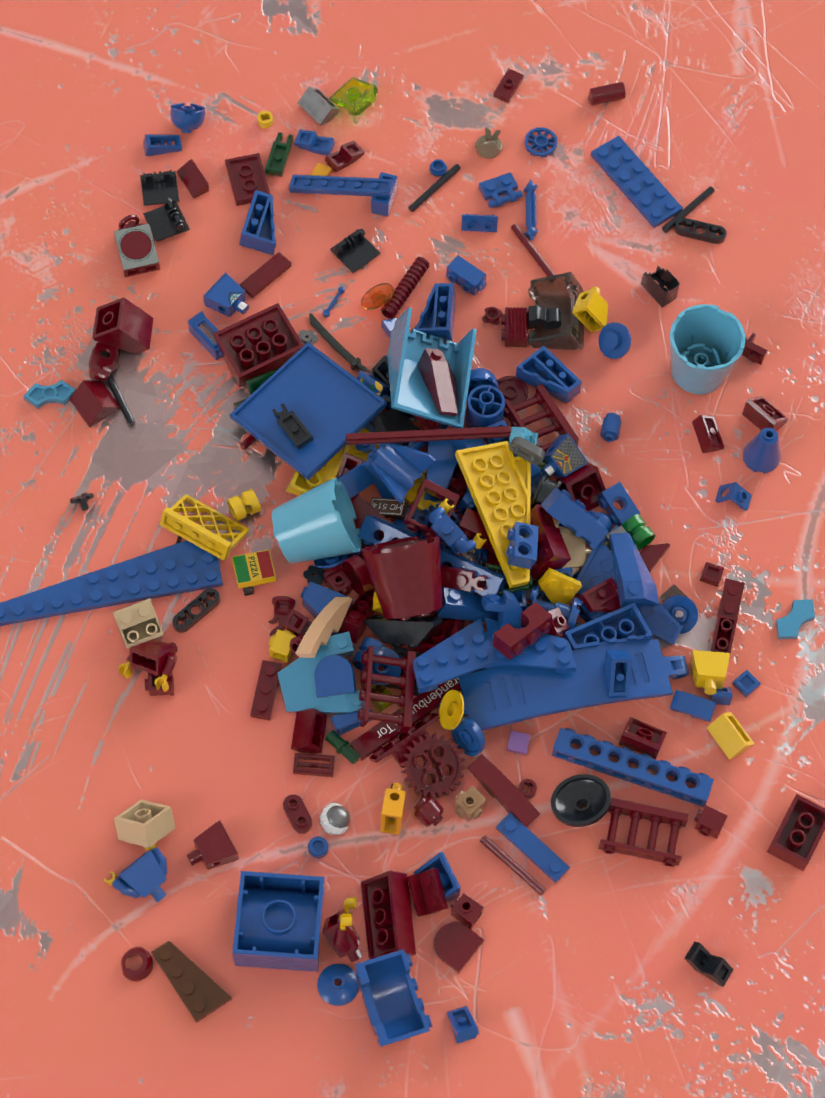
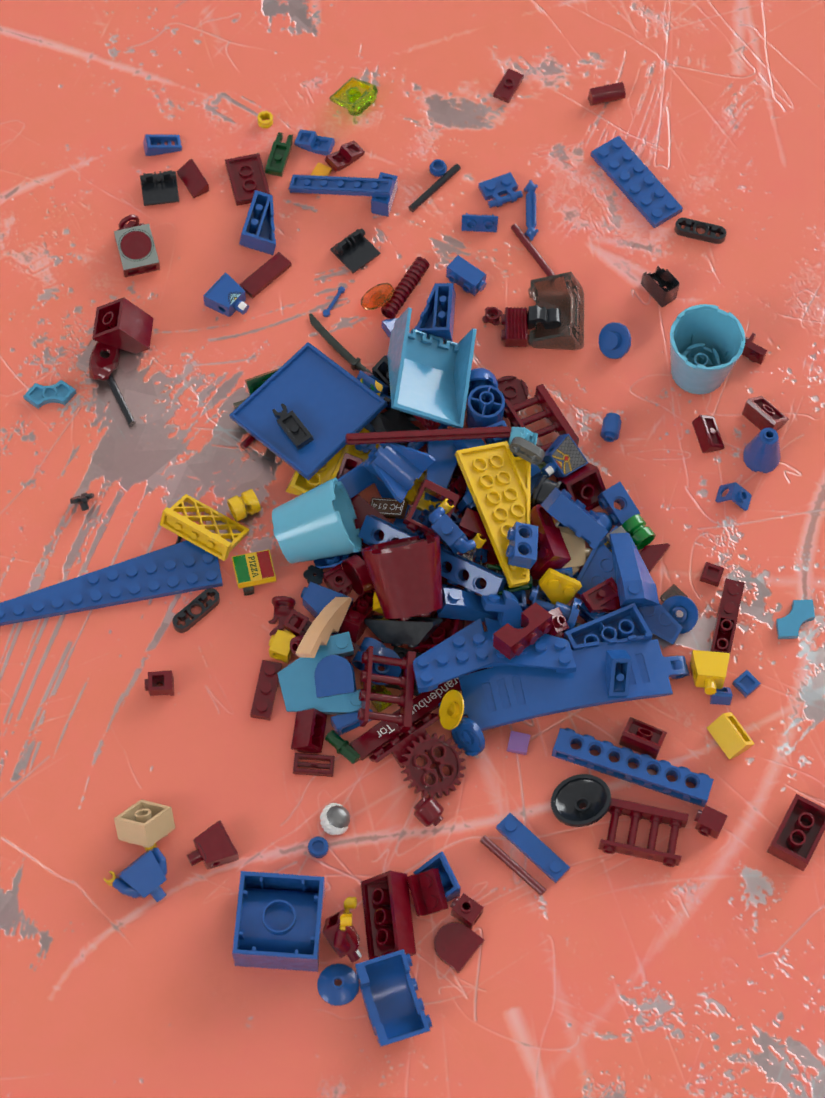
(94, 401): dark red slope -> none
(138, 623): tan slope -> none
(146, 968): dark red piece -> none
(154, 658): dark red torso -> none
(166, 220): black hinge -> none
(187, 117): blue cylinder -> none
(192, 985): reddish brown wing -> none
(203, 331): blue window -> none
(258, 343): dark red slope -> none
(296, 813): dark red plate -> none
(308, 337): flat silver plant -> none
(318, 105): flat silver brick -> none
(393, 809): light orange torso -> none
(439, 380): wedge -> none
(461, 579): dark red plate -> none
(462, 1024): blue slope -> none
(470, 804): medium nougat brick -> none
(486, 148): dark tan piece -> none
(503, 790): dark red slope -> none
(529, 782): dark red bush -> none
(541, 142): blue wheel -> none
(548, 370): blue wedge -> none
(591, 309): yellow torso -> none
(688, 209): black bar -> none
(693, 705): blue slope -> none
(708, 965): black slope -> none

